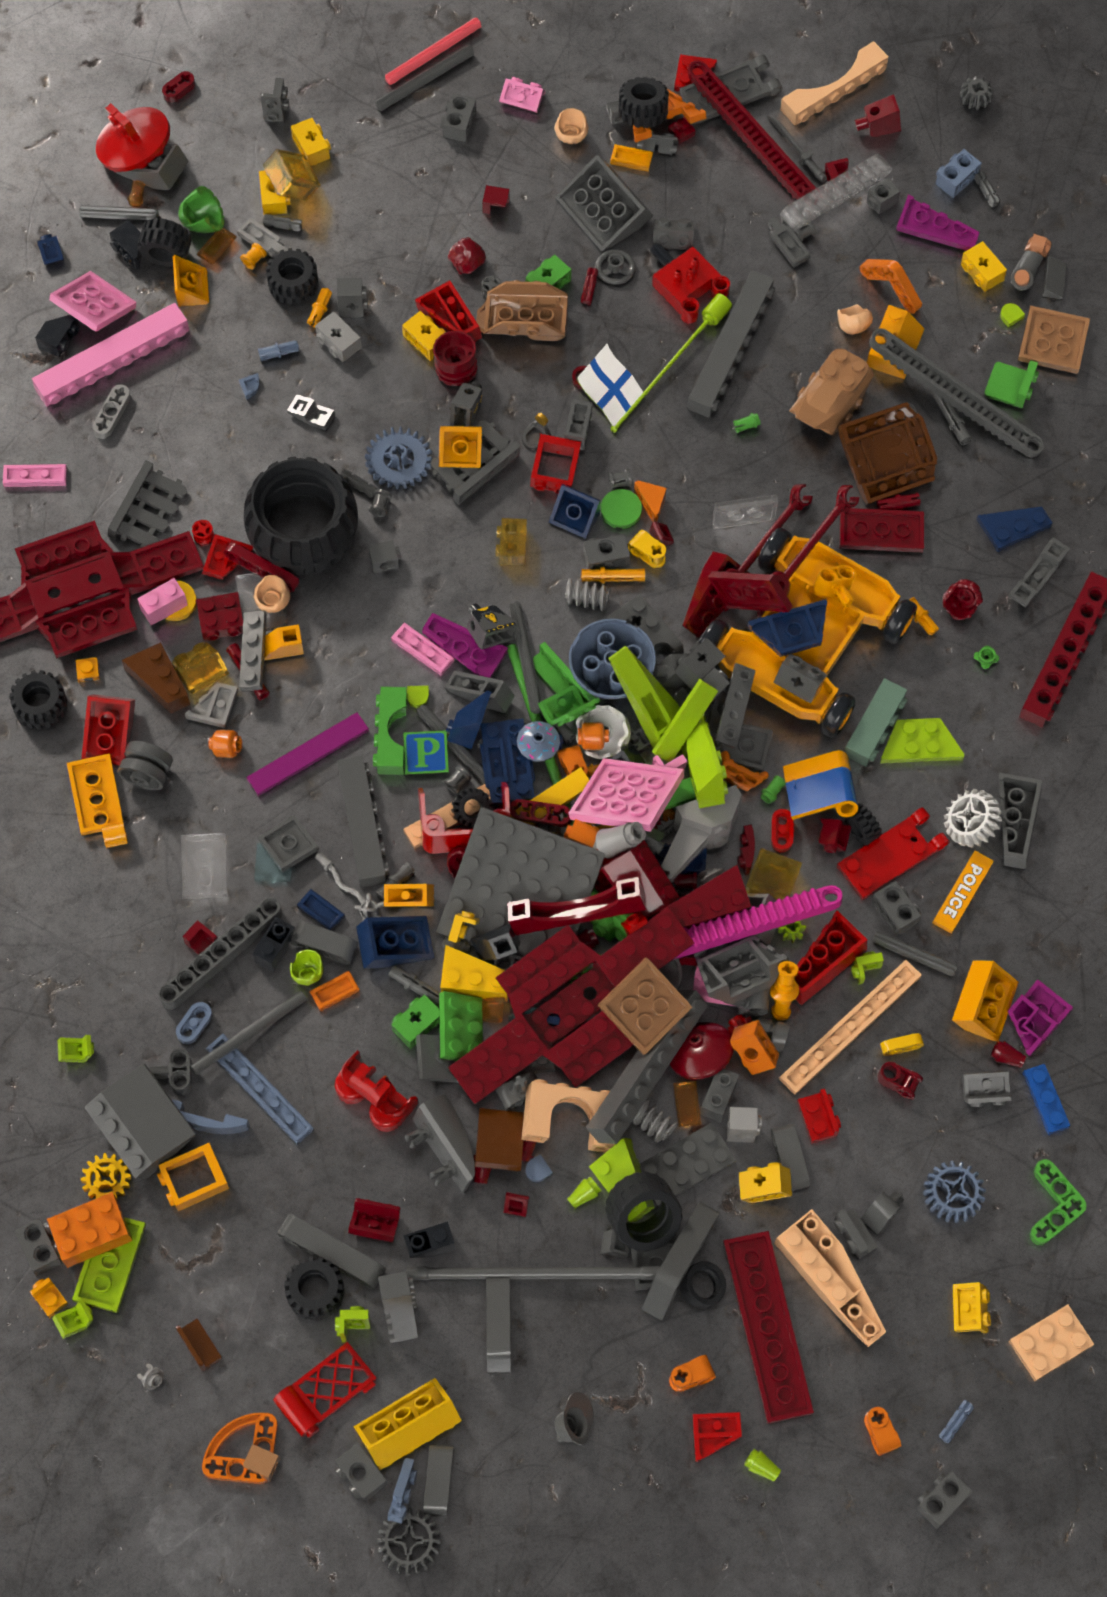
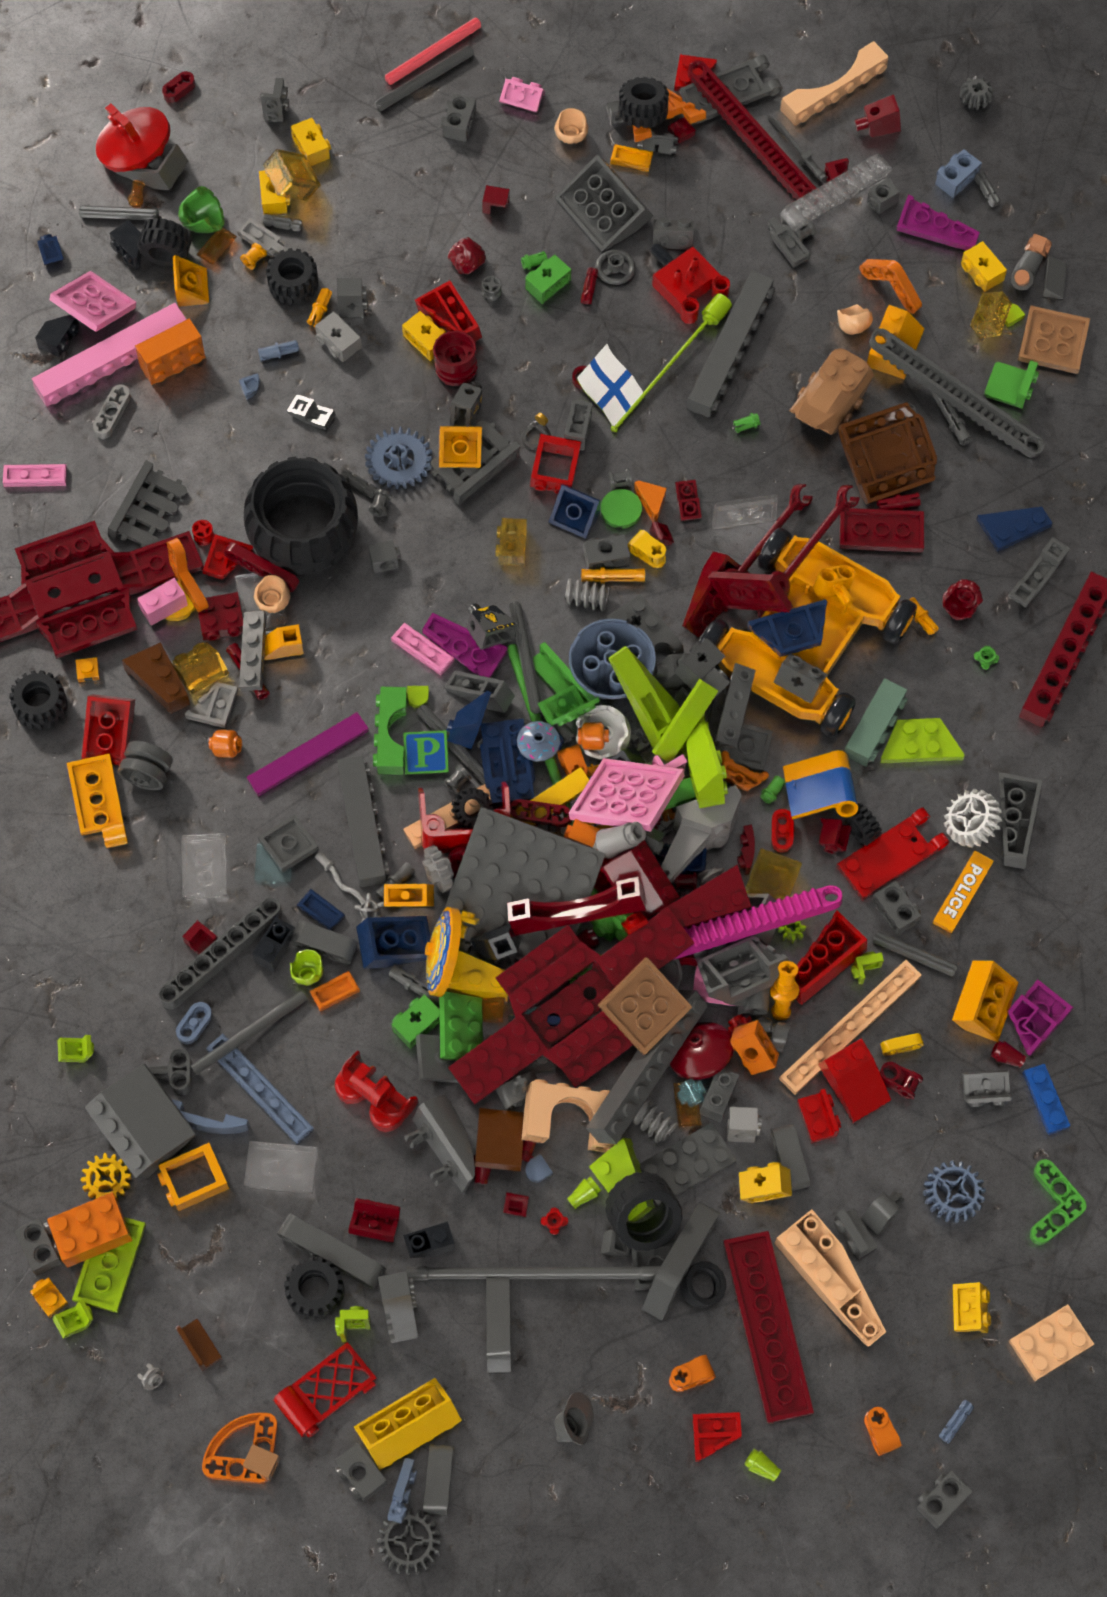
(170, 351): none -> orange brick
(179, 566): none -> orange beam
(281, 1167): none -> clear tile
(438, 868): none -> light grey gear
(443, 951): none -> dish
(525, 309): medium nougat slope -> none
(533, 260): none -> bright green pin
(554, 1227): none -> red plate
(688, 500): none -> dark red slope
(691, 1092): none -> clear light blue gear
(855, 1080): none -> red slope
(991, 314): none -> clear yellow brick

